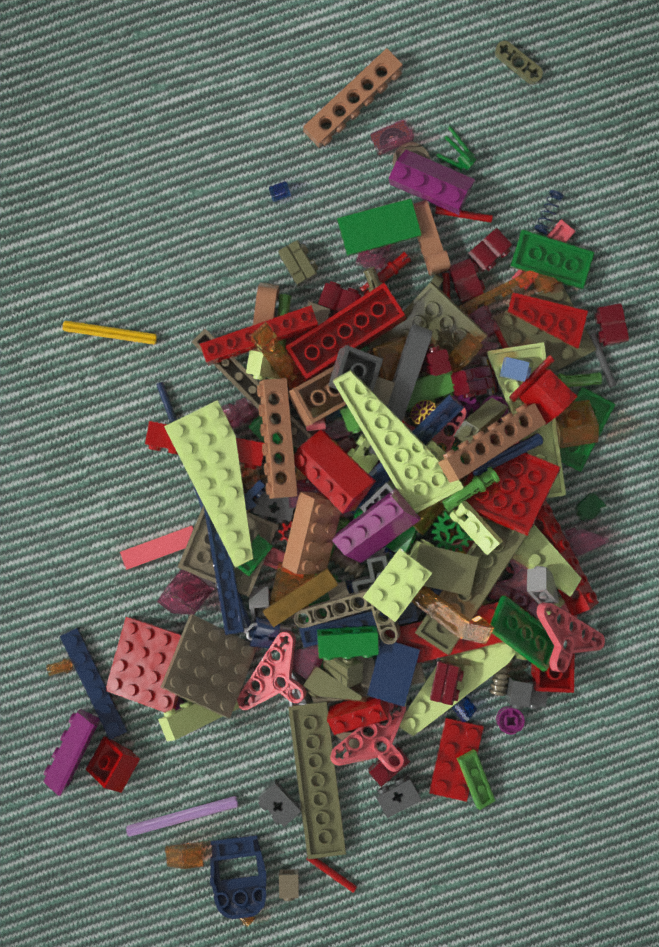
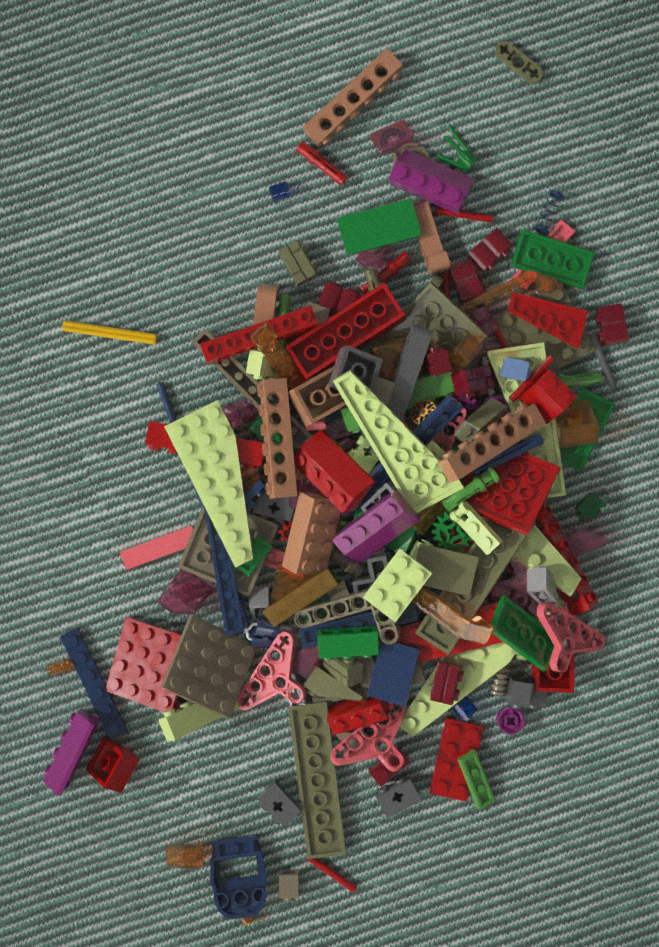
(182, 816): lavender axle -> none
(315, 158): none -> red pin

